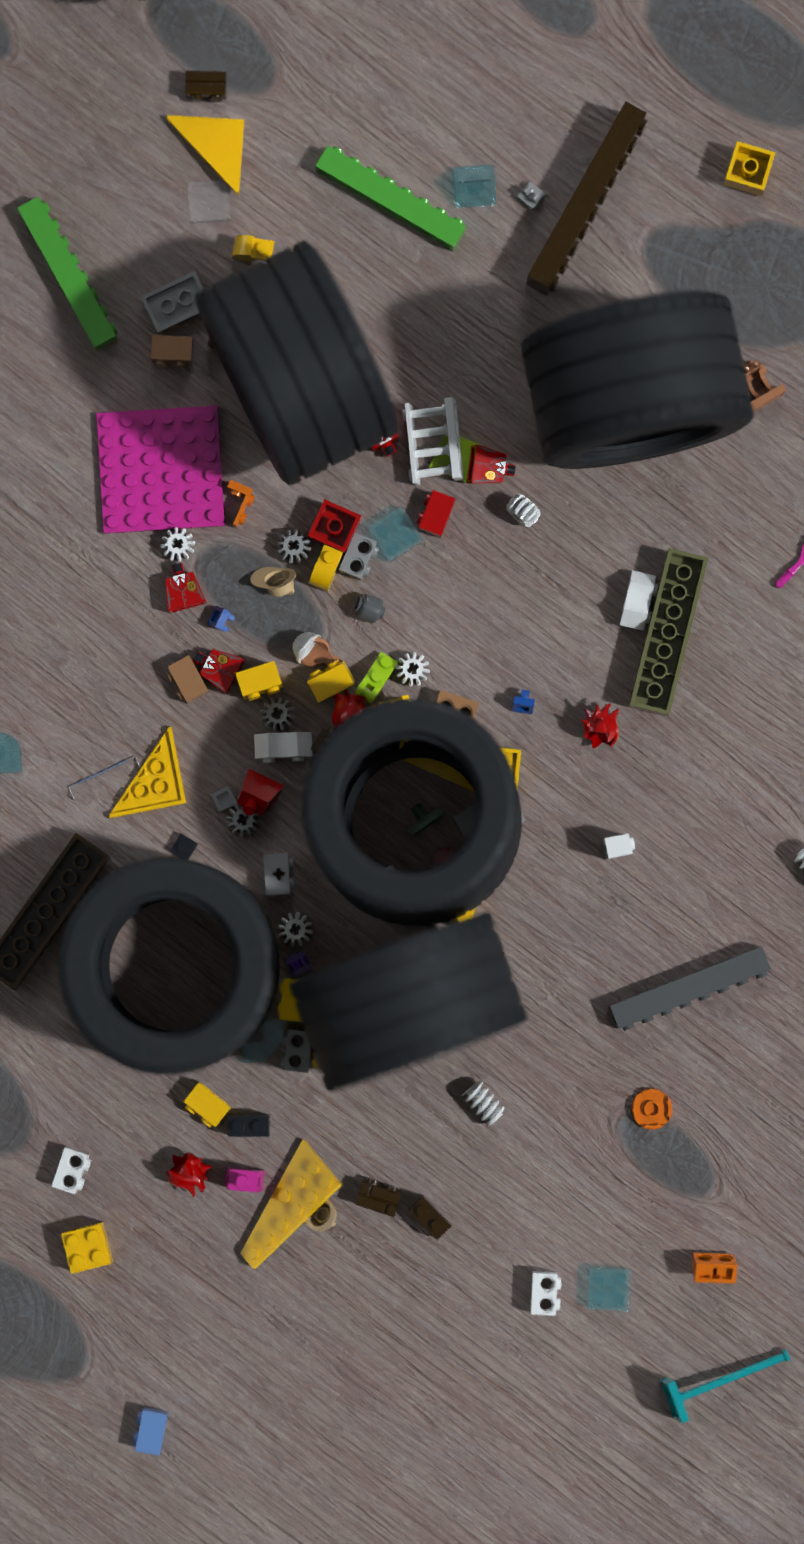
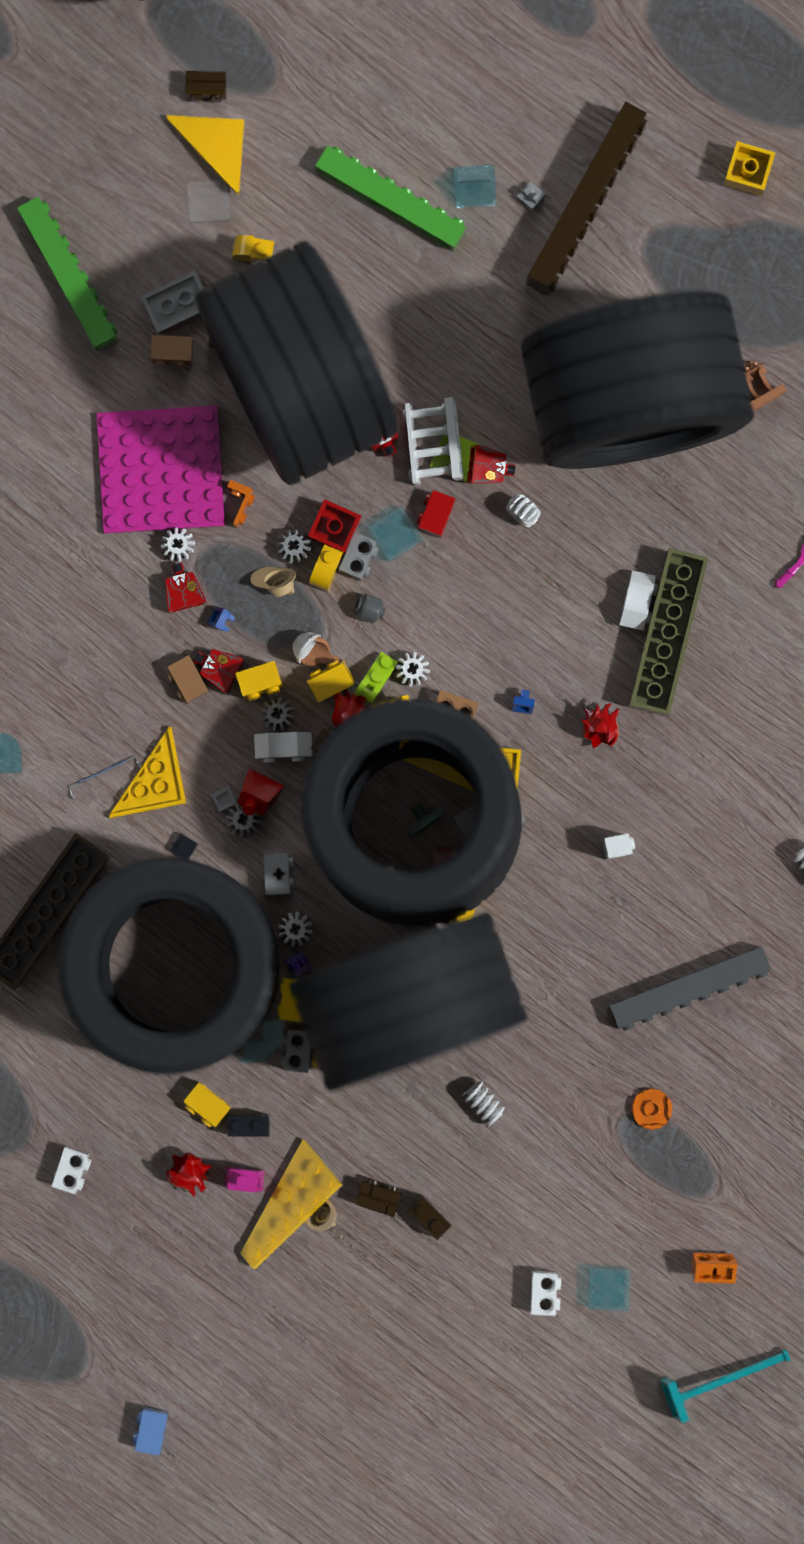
(87, 1247): yellow brick -> none

